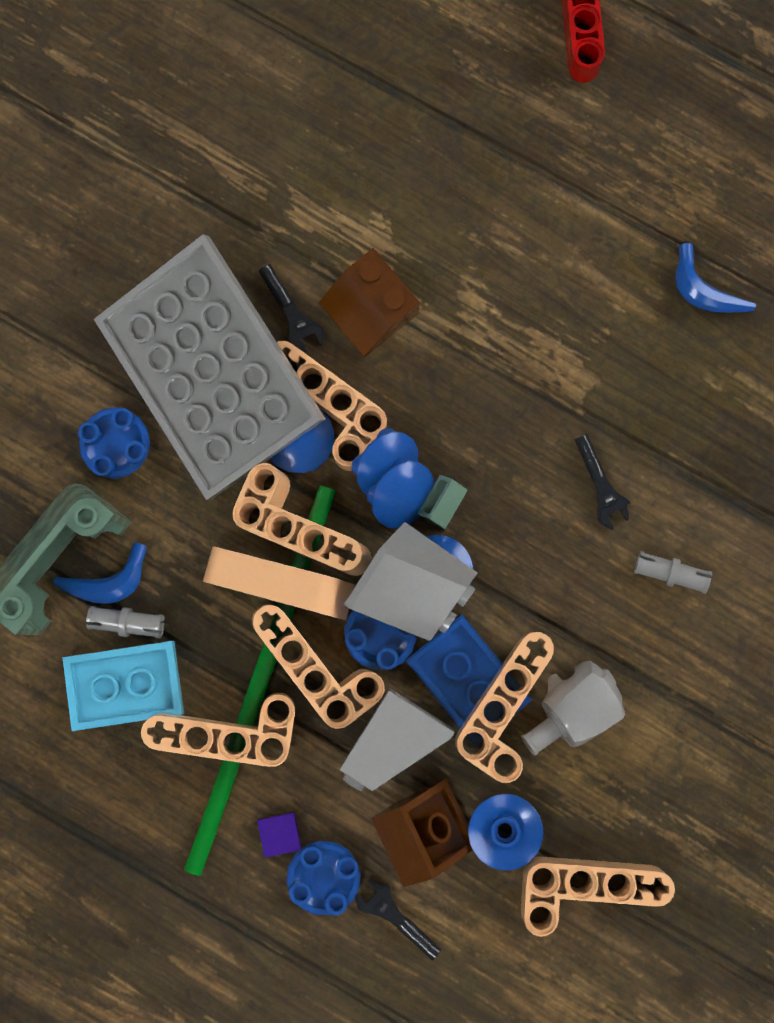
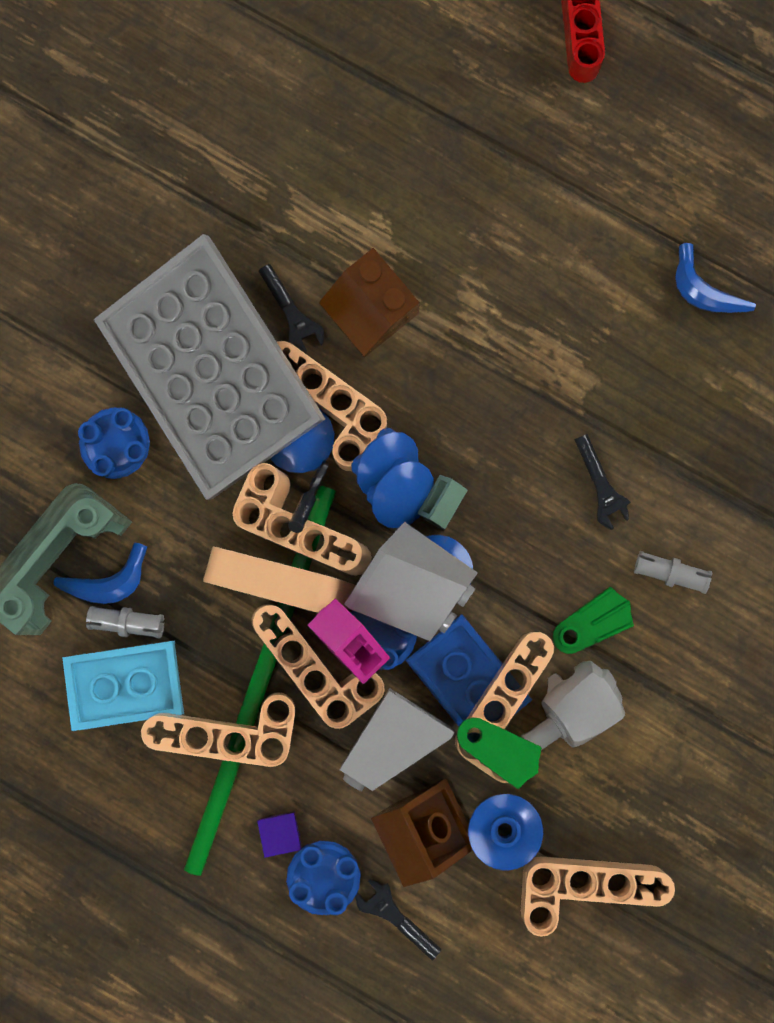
(307, 501): none -> black piece
(349, 640): none -> dark pink brick
(501, 751): none -> green piece
(595, 621): none -> green piece

